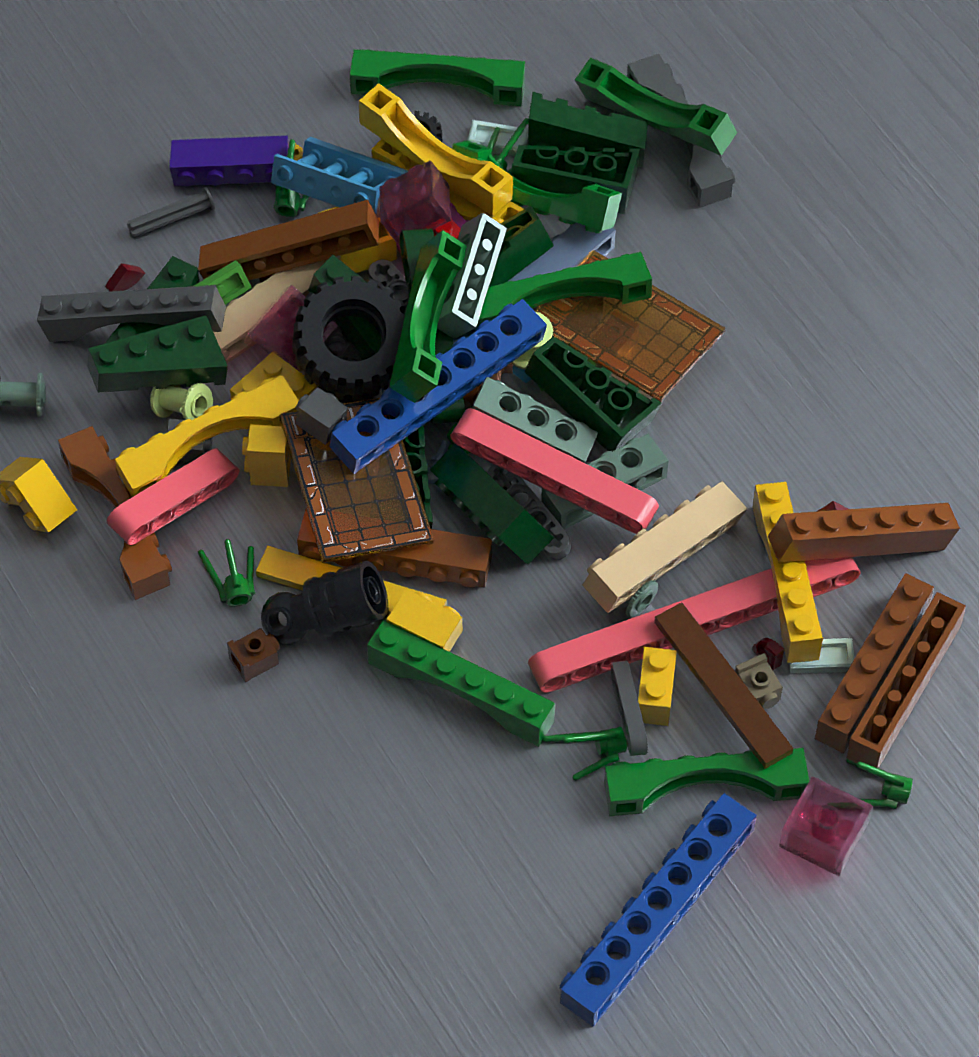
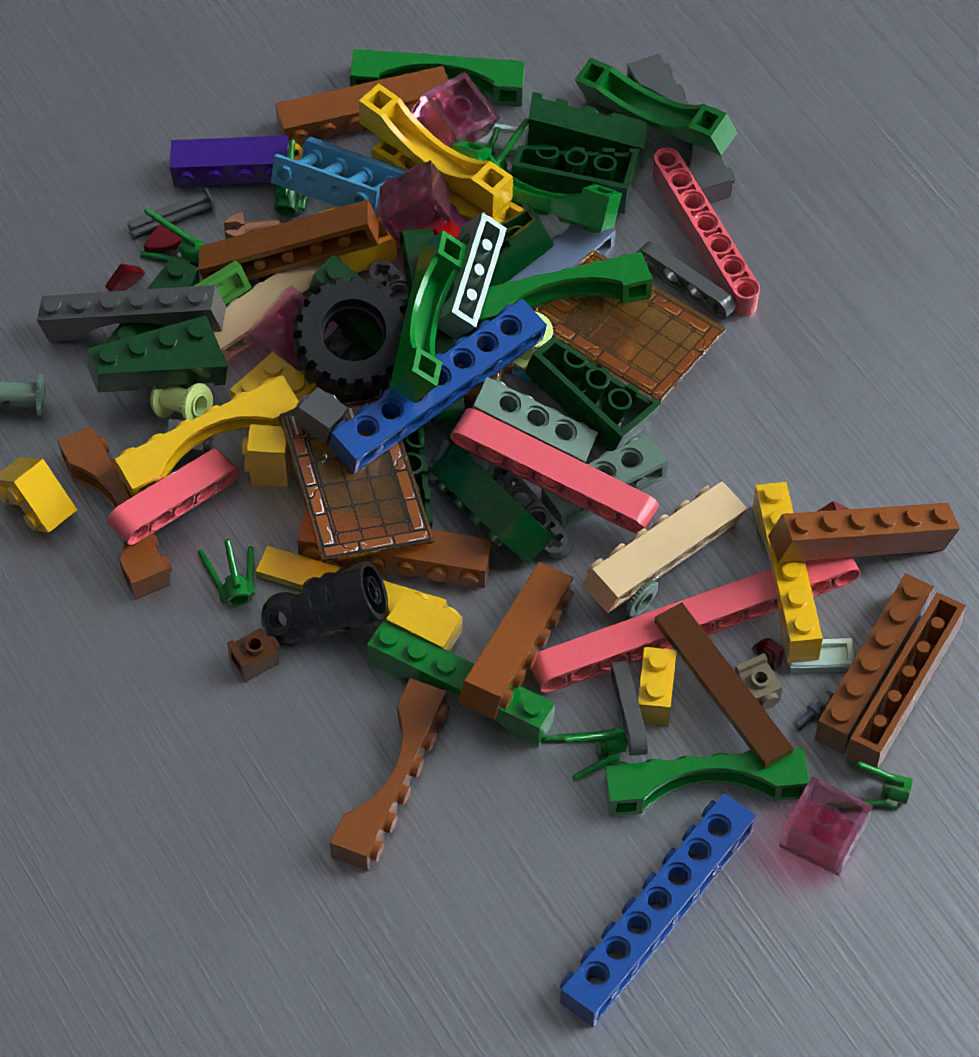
(162, 240): none -> dark red tile
(188, 247): none -> green plant
(243, 226): none -> nougat bar
(337, 110): none -> dark orange brick
(363, 829): none -> dark orange arch
(456, 111): none -> clear pink brick
(516, 641): none -> dark orange brick
(687, 281): none -> dark grey beam
(705, 230): none -> coral beam
(814, 710): none -> sand blue hand

